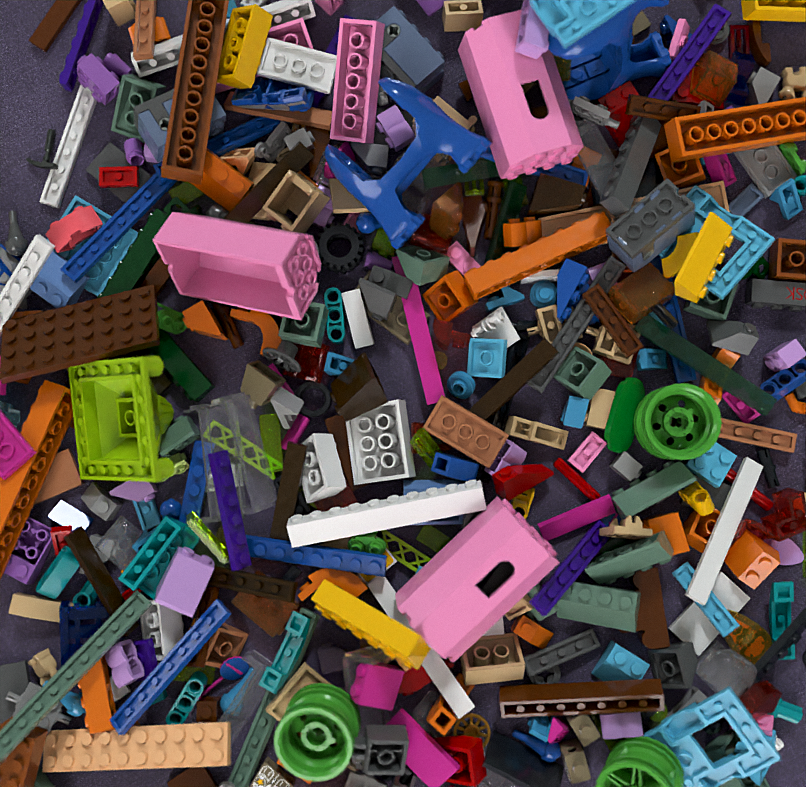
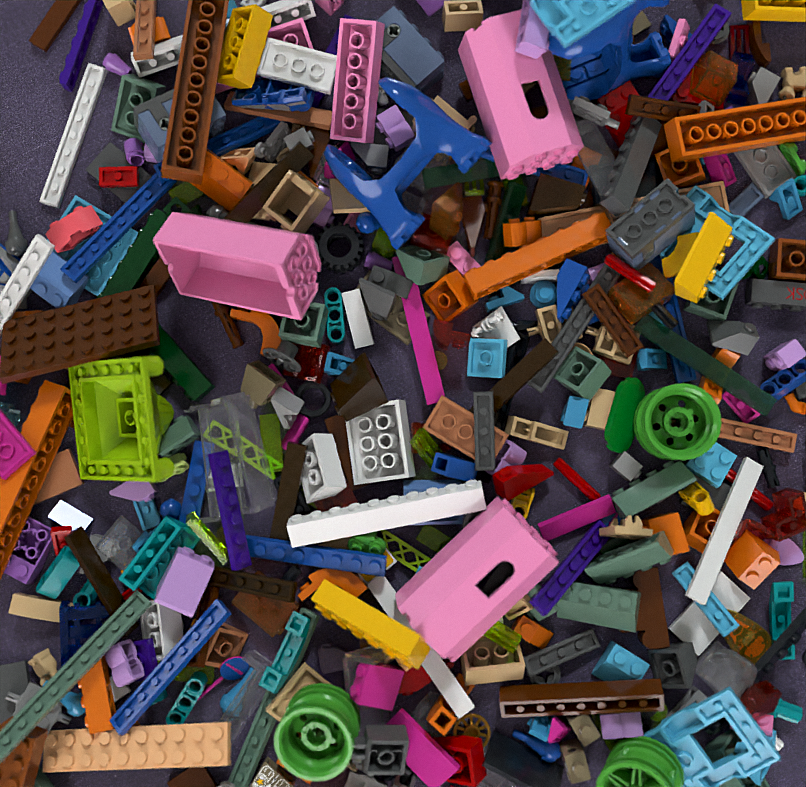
(45, 164): pearl dark grey piece -> none
(97, 78): medium lavender brick -> none
(101, 502): light grey slope -> none
(170, 320): bright green bracket -> none
(203, 321): orange slope -> none
(208, 709): reddish brown slope -> none
(461, 384): dark azure plate -> none
(484, 431): none -> dark grey tile
(501, 639): none -> clear neon green tile
(587, 451): bright pink plate -> none
(630, 273): none -> red axle

